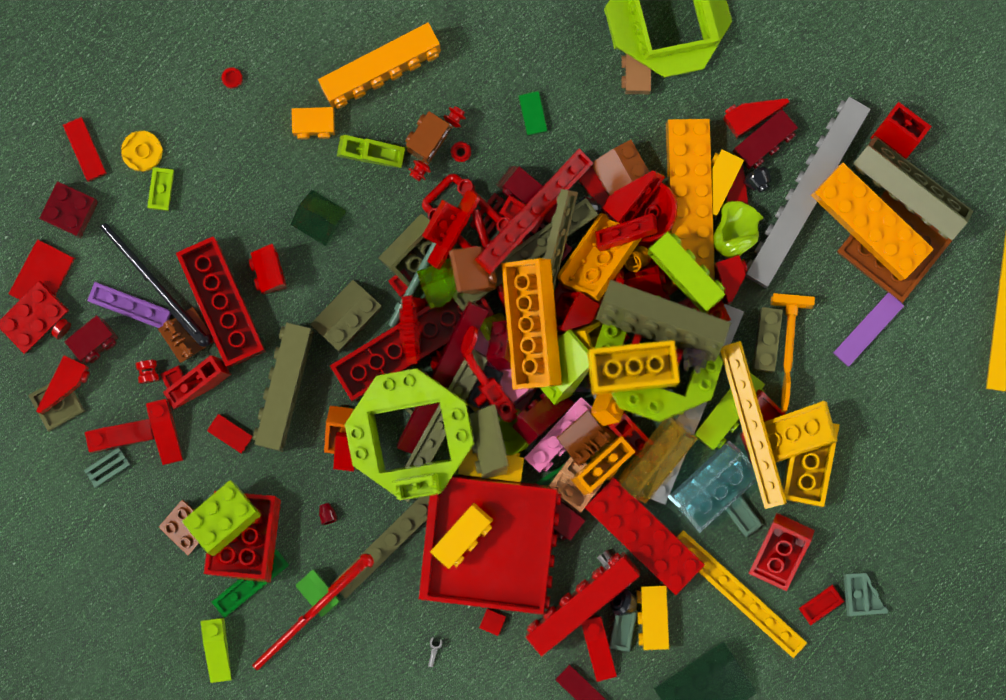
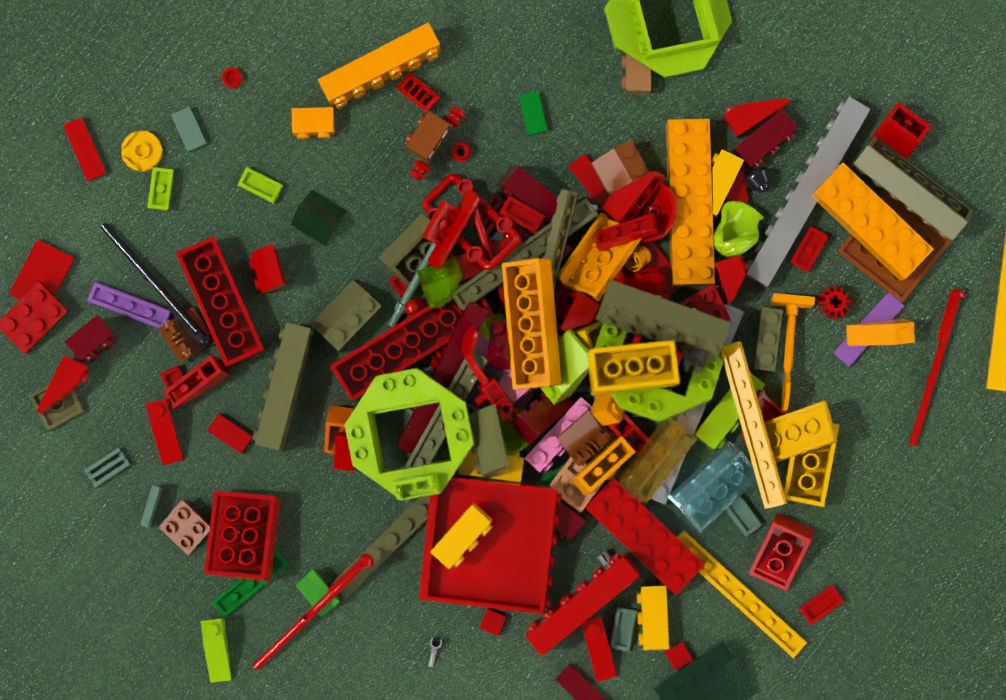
(61, 328): red tile -> none
(68, 209): dark red brick -> none
(118, 436): red slope -> none
(147, 376): red wheel -> none
(151, 506): none -> sand green tile
(188, 129): none -> sand green tile
(221, 518): lime brick -> none
(260, 185): none -> lime tile
(327, 514): dark red hose -> none
(370, 151): lime slope -> none
(409, 329): red gear -> none
(419, 103): none -> red slope
(468, 274): dark orange slope -> none
(533, 211): red tile -> none
(623, 603): black cone -> none
(678, 656): none -> red tile
(686, 273): lime brick -> none
(808, 249): none -> red plate
(839, 297): none -> red gear
(861, 596): sand green wing -> none
(881, 333): none -> light orange slope
(943, 336): none -> red bar

